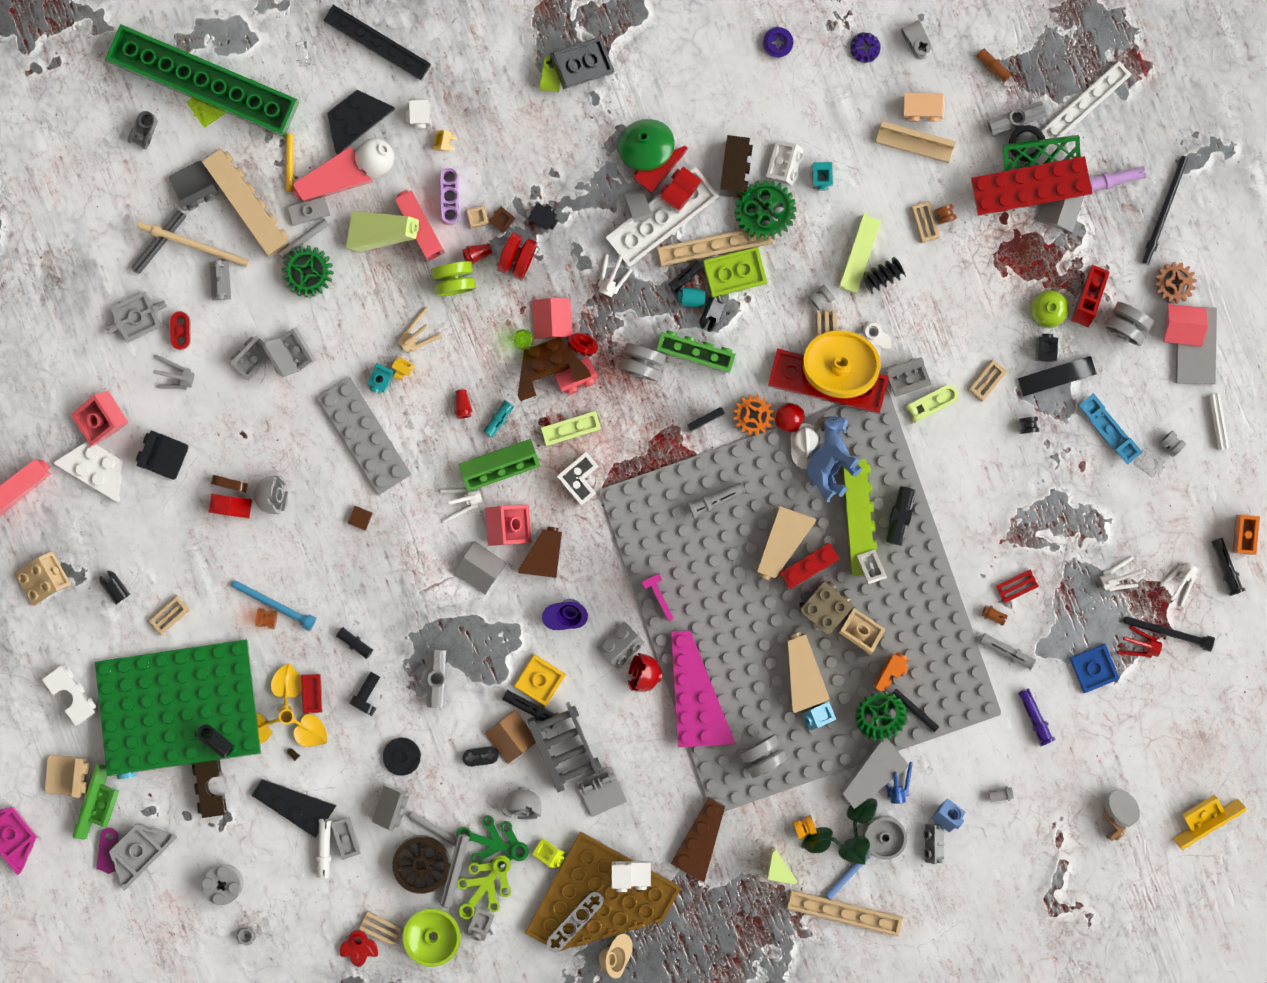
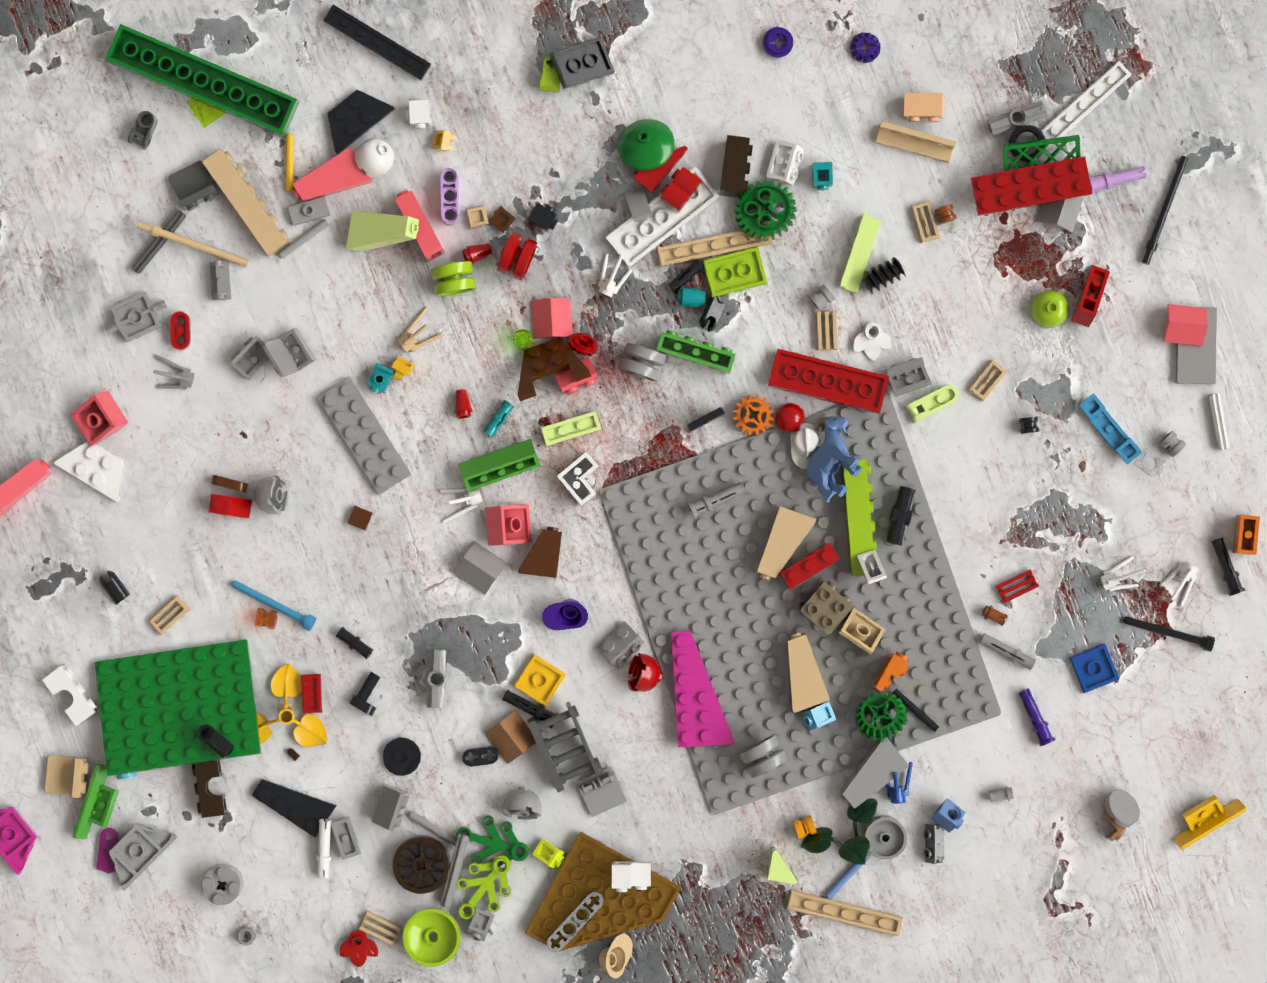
(42, 578): tan bracket -> none
(162, 454): black bracket -> none
(304, 279): green gear -> none
(652, 581): dark pink fence -> none
(698, 845): reddish brown wing -> none
(841, 364): yellow dish -> none
(915, 36): light grey piece -> none
(994, 65): dark orange pin -> none
(1041, 355): black brick -> none
(1057, 376): black slope -> none
(1129, 323): light grey wheel -> none
(1151, 645): red plant -> none
(1175, 275): nougat gear -> none

